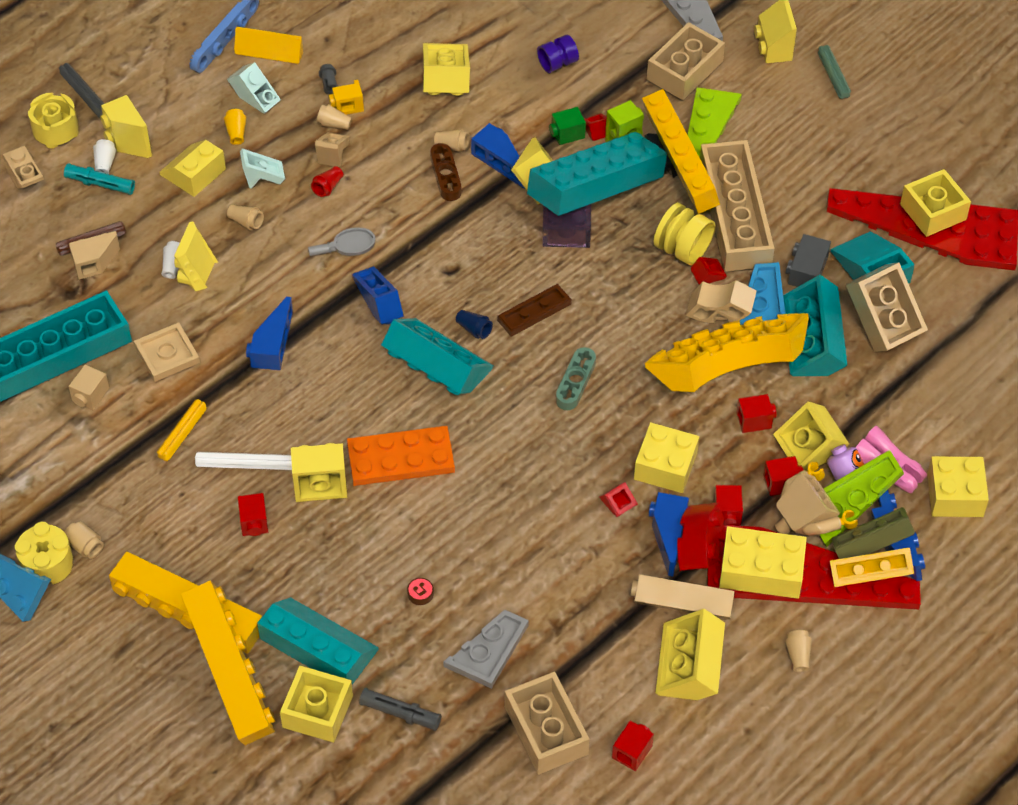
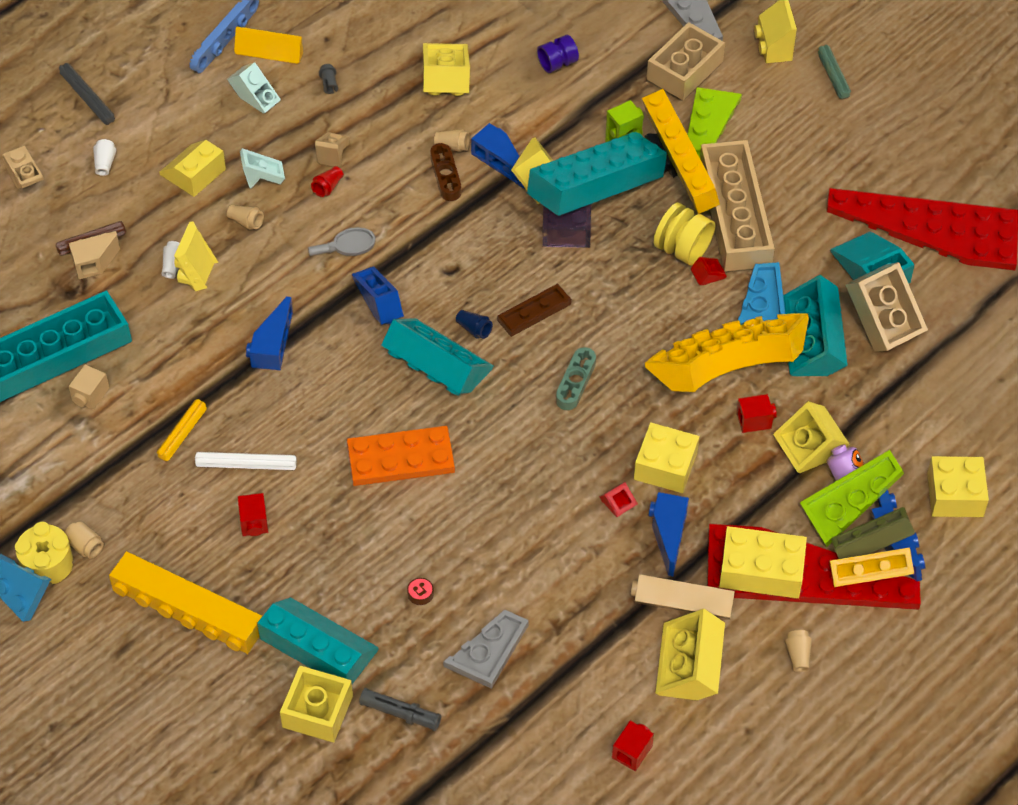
(53, 119): light yellow brick -> none
(90, 176): teal pin -> none
(125, 127): light yellow slope -> none
(167, 352): tan plate -> none
(228, 663): yellow brick -> none
(235, 125): yellow cone -> none
(318, 472): light yellow brick -> none
(332, 117): tan cone -> none
(347, 98): yellow brick -> none
(546, 723): tan brick -> none
(568, 126): green brick -> none
(596, 126): red slope -> none
(700, 536): red brick -> none
(721, 302): tan brick -> none
(730, 503): red brick -> none
(778, 471): red brick -> none
(808, 507): tan torso -> none
(809, 259): dark grey brick -> none
(879, 443): bright pink piece -> none
(935, 202): light yellow brick -> none

